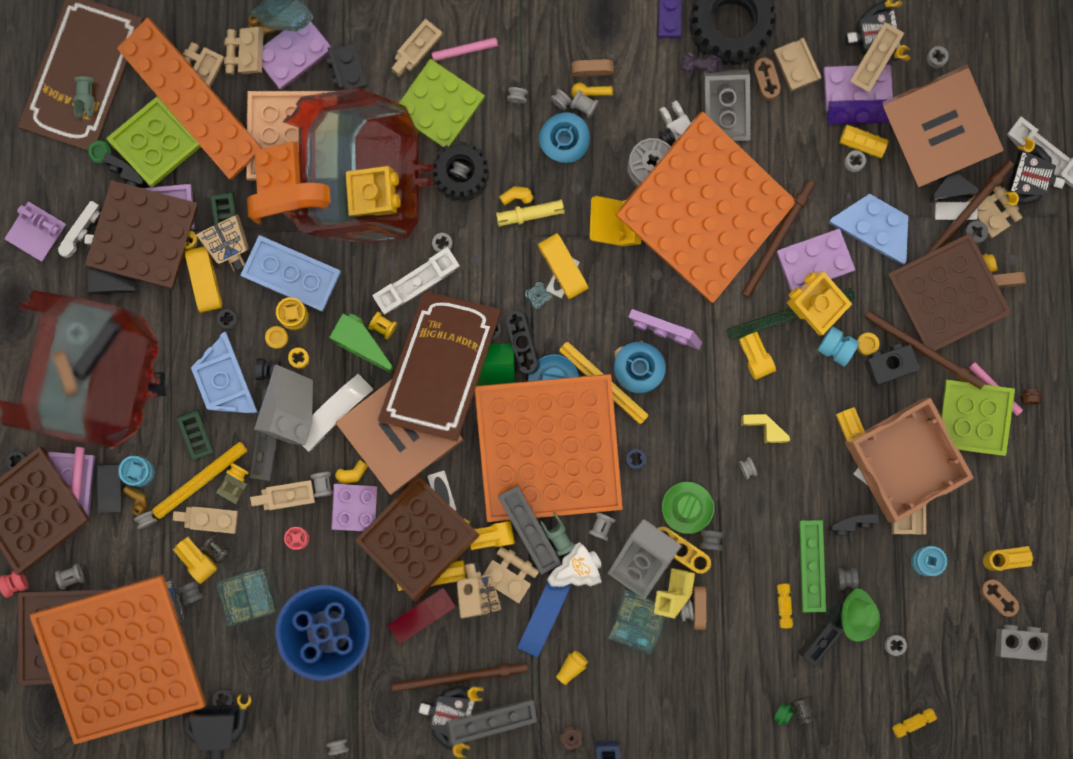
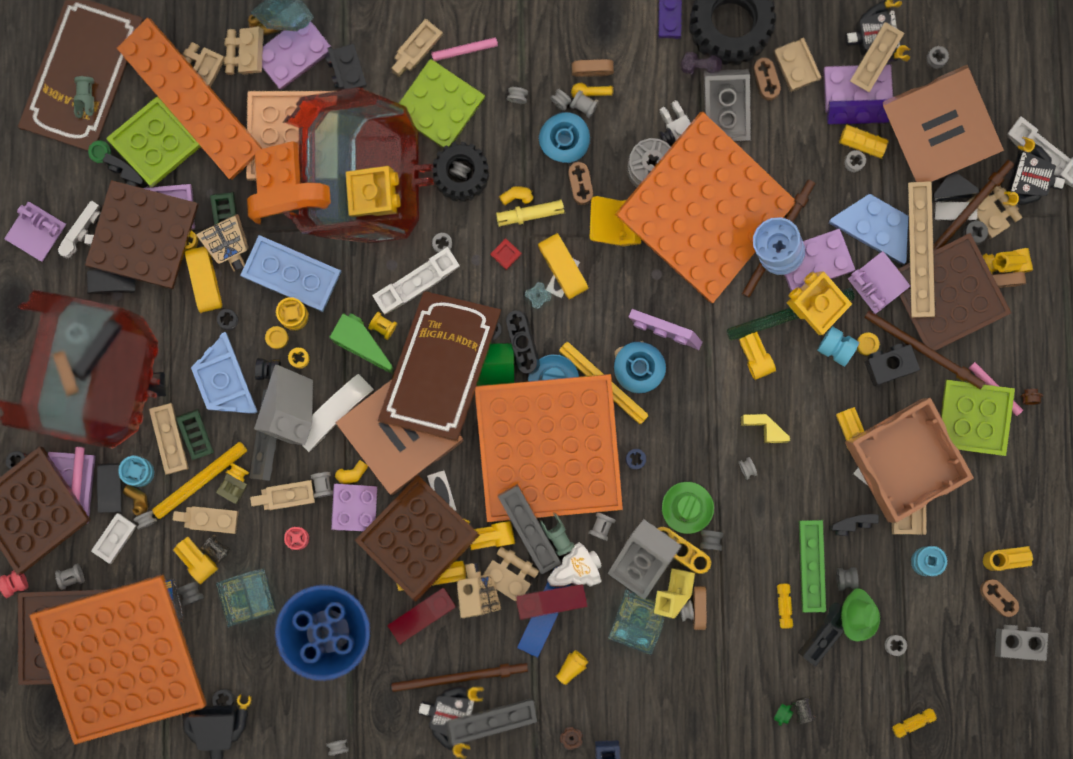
(114, 538): none -> white plate
(168, 438): none -> tan plate
(506, 254): none -> red tile
(551, 601): none -> dark red slope
(575, 185): none -> medium nougat beam
(773, 236): none -> light blue wheel
(879, 282): none -> lavender hinge
(921, 249): none -> tan plate
(1013, 261): none -> yellow piece

